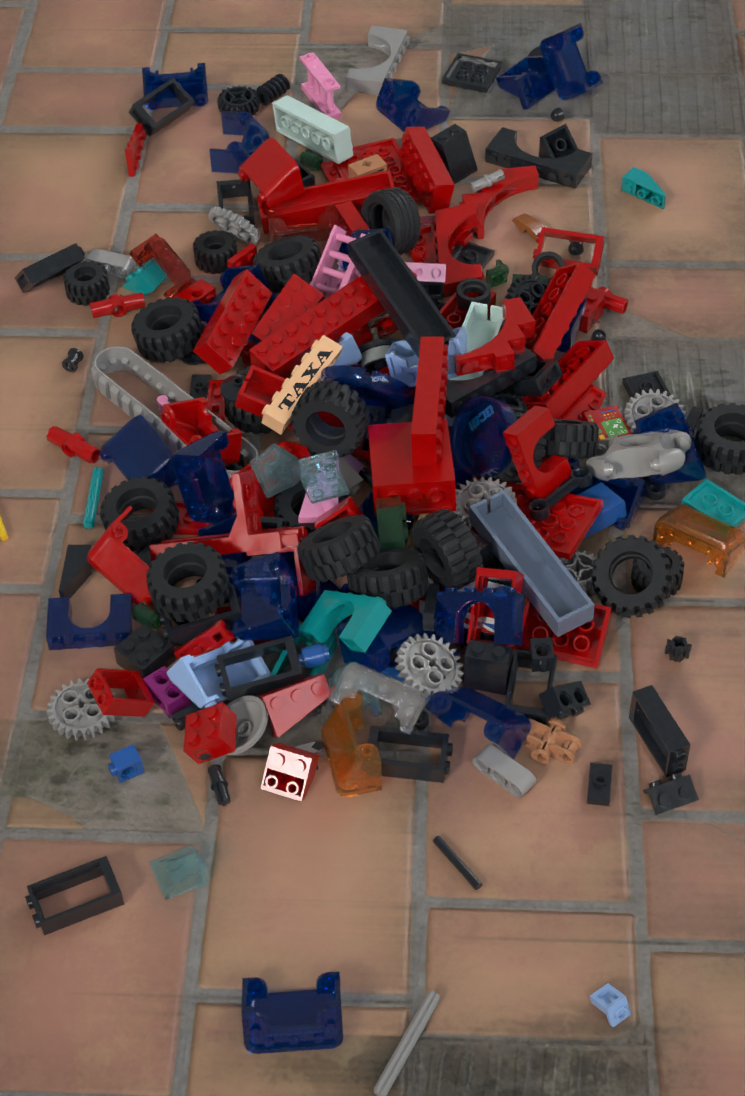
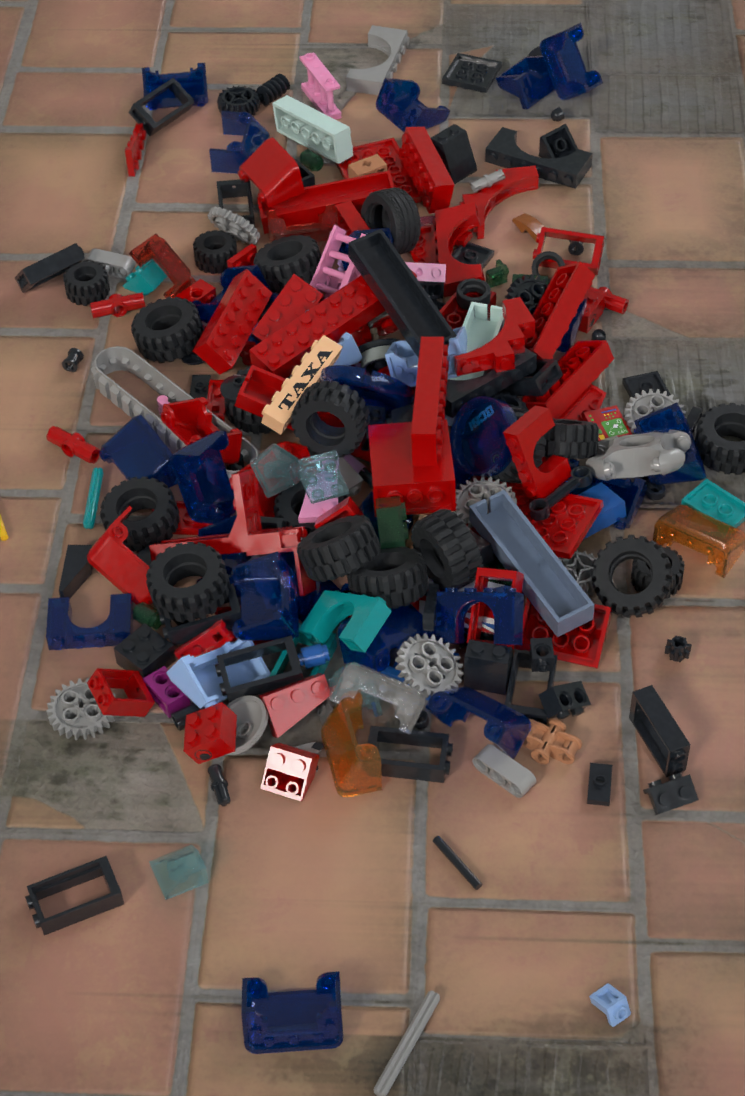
(125, 763): blue brick -> none
(331, 171): red plate -> none
(643, 187): teal slope -> none

